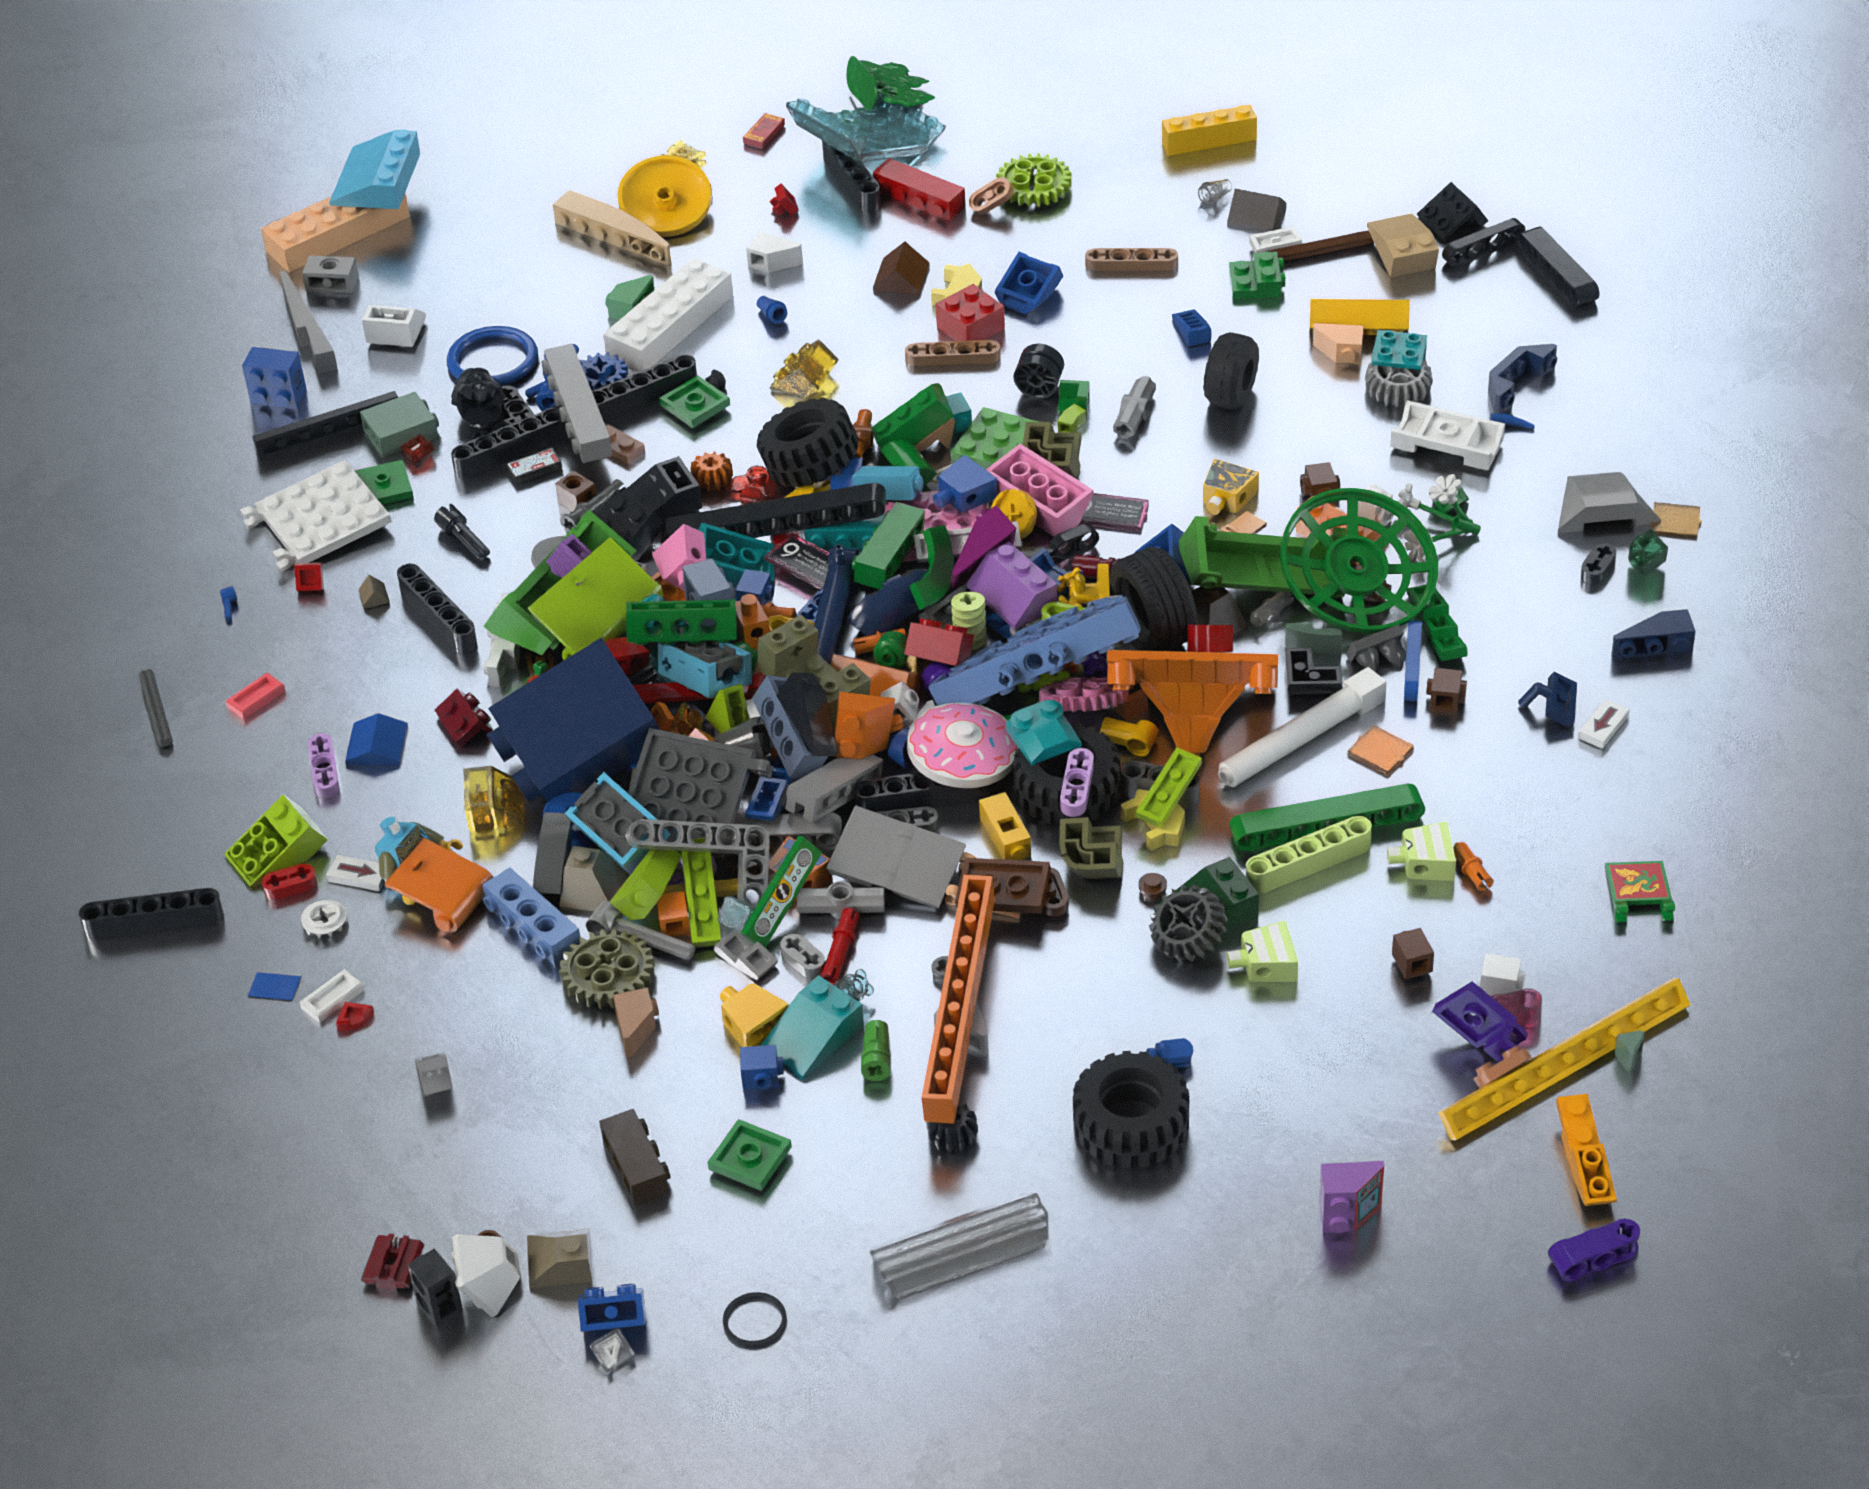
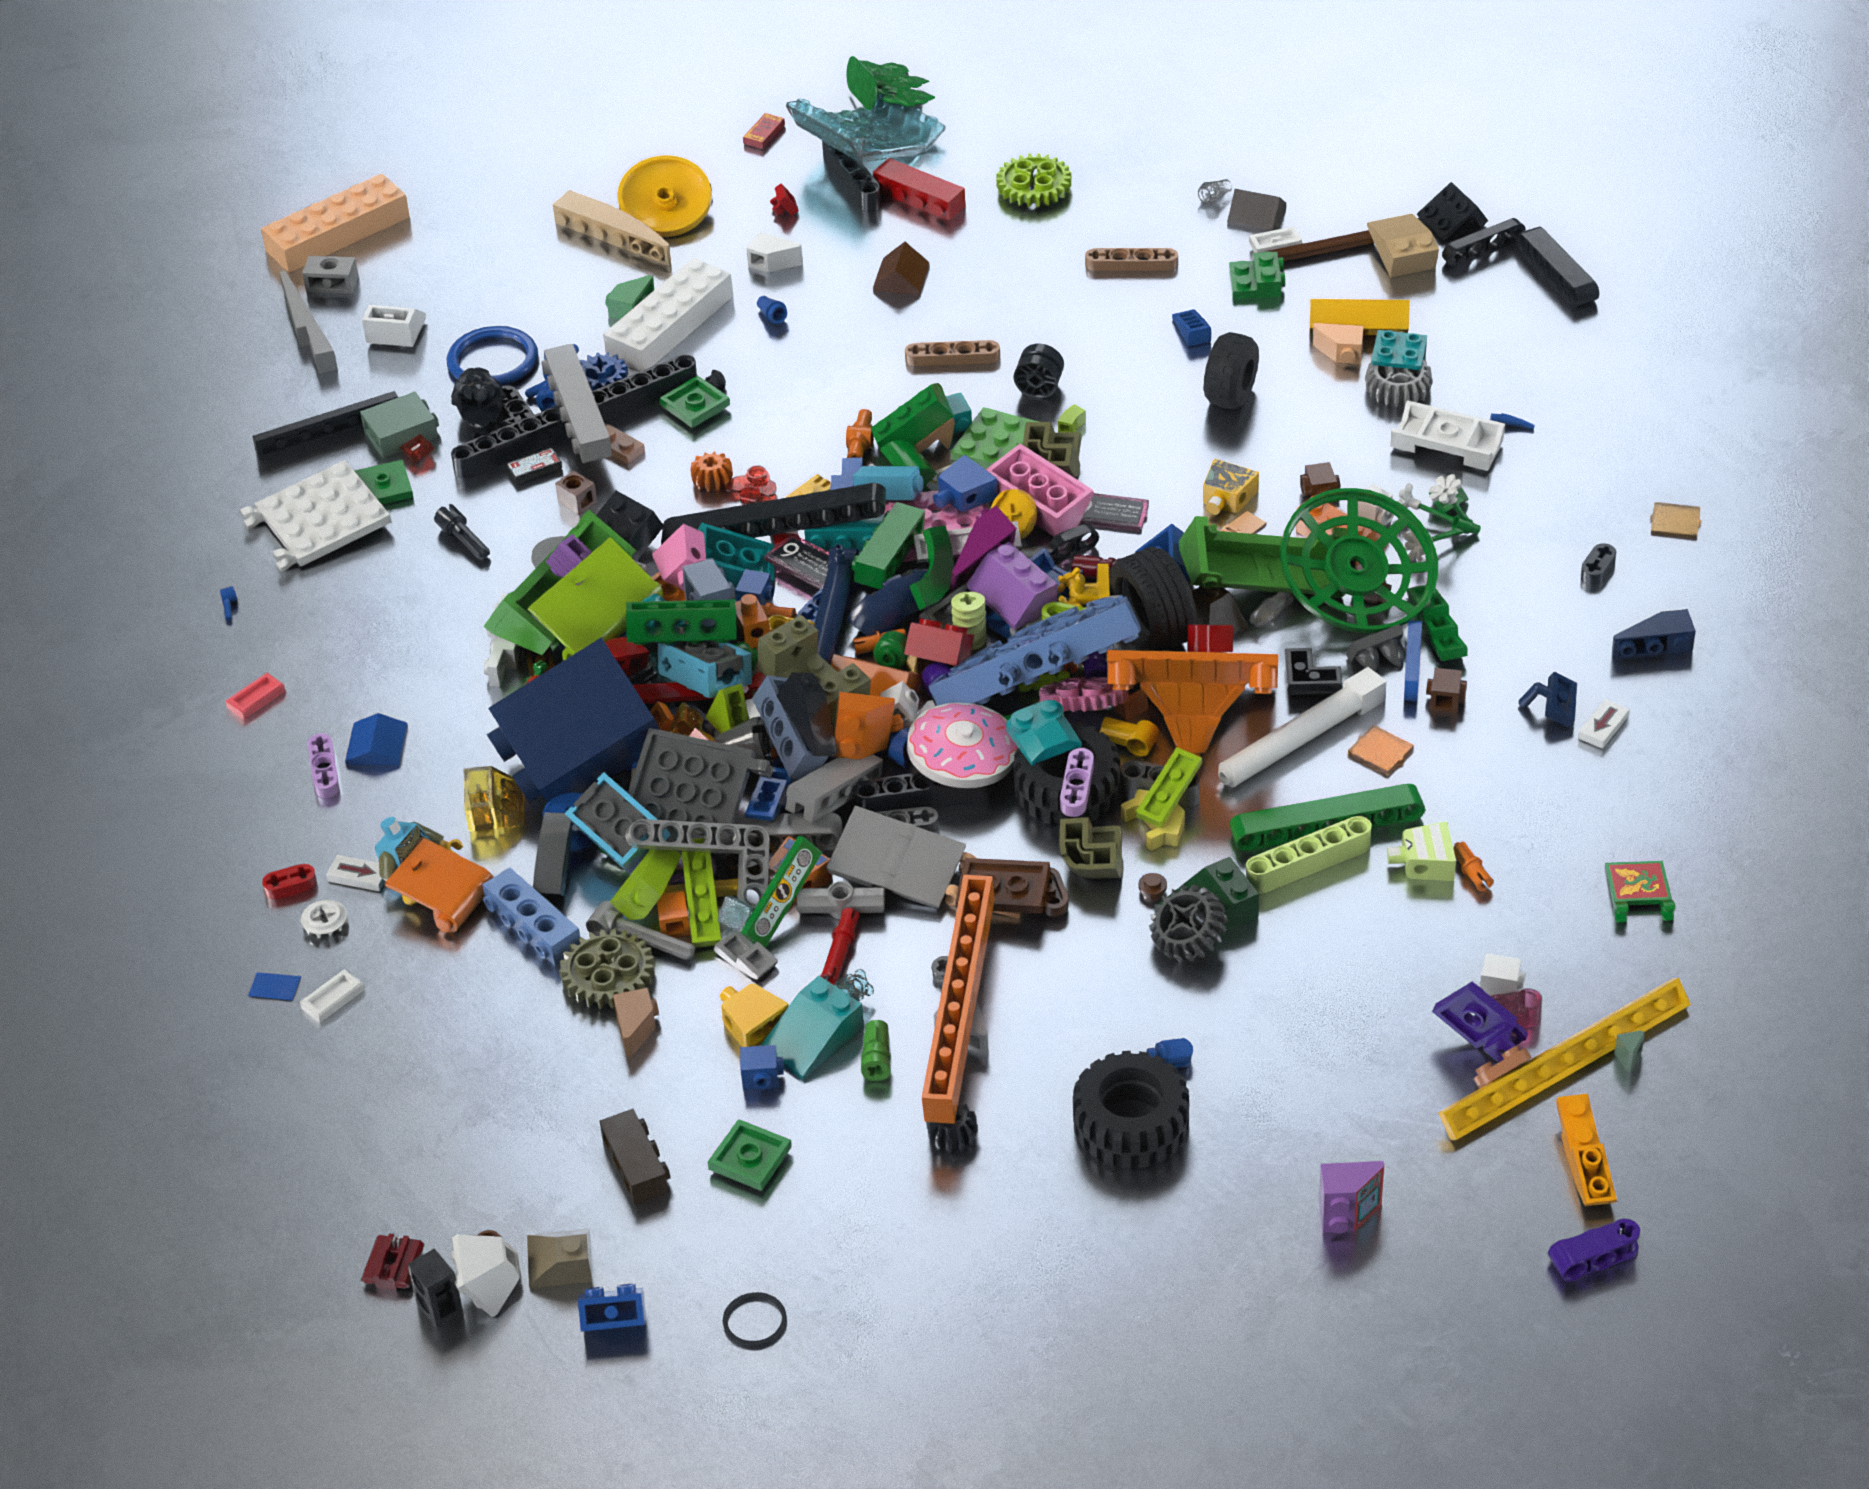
(151, 913): black beam -> none
(155, 708): dark grey axle -> none
(274, 377): blue brick -> none
(275, 842): lime slope -> none
(308, 576): red tile -> none
(353, 1015): red tile -> none
(373, 592): dark tan slope -> none
(378, 171): medium azure slope -> none
(434, 1073): light grey slope -> none
(437, 608): black beam -> none
(463, 716): dark red bracket -> none
(589, 880): dark tan slope -> none
(595, 504): dark grey pin -> none
(612, 1350): clear tile -> none
(667, 489): black slope -> none
(678, 149): clear yellow piece -> none
(799, 959): light grey beam -> none
(805, 370): clear yellow slope -> none
(807, 442): black tyre -> none
(959, 279): light yellow piece -> none
(962, 1245): clear piece -> none
(970, 315): red brick -> none
(991, 195): nougat plate -> none
(1005, 827): yellow brick -> none
(1027, 283): blue slope -> none
(1072, 393): green panel -> none
(1134, 407): light grey piece -> none
(1209, 130): yellow brick -> none
(1266, 954): yellowish green torso -> none
(1322, 641): sand green slope -> none
(1412, 953): reddish brown brick -> none
(1532, 358): dark blue slope -> none
(1602, 498): light grey wedge -> none
(1647, 552): clear green brick -> none

